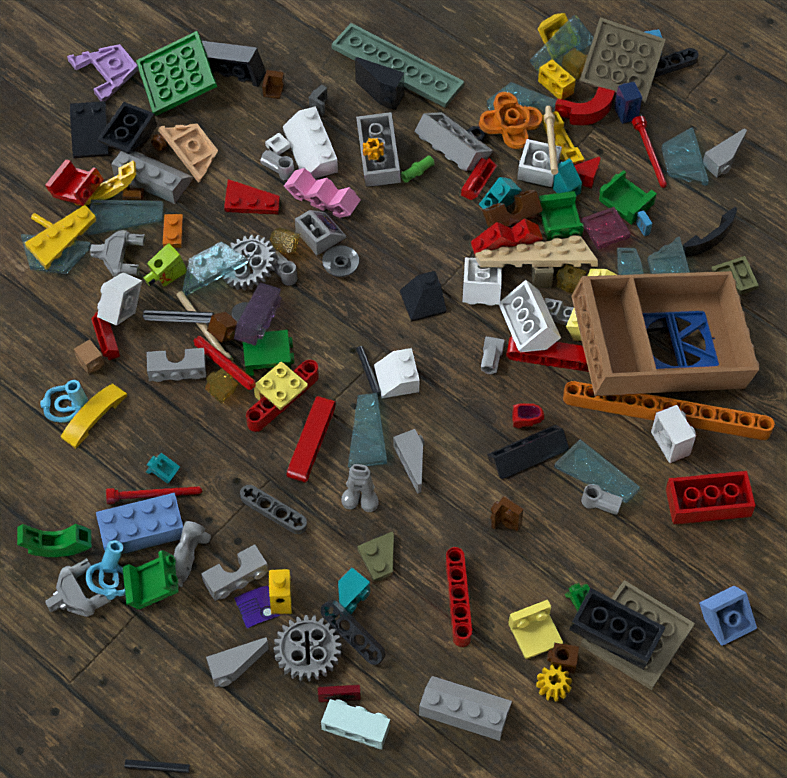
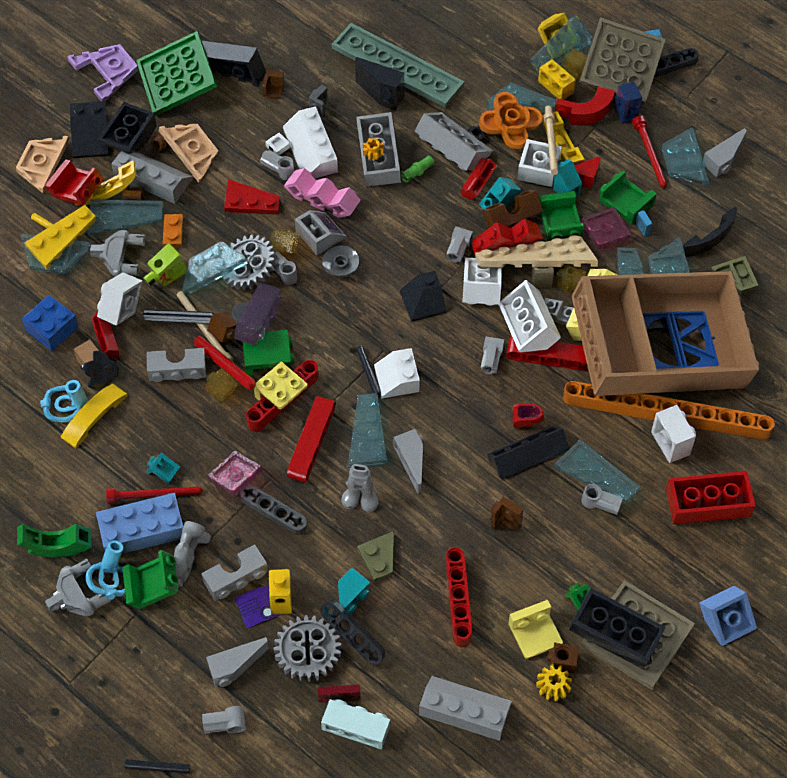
(41, 160): none -> light nougat wing
(50, 322): none -> blue brick
(97, 370): none -> black plate
(230, 720): none -> light grey piece
(234, 473): none -> clear pink plate
(460, 241): none -> light grey piece

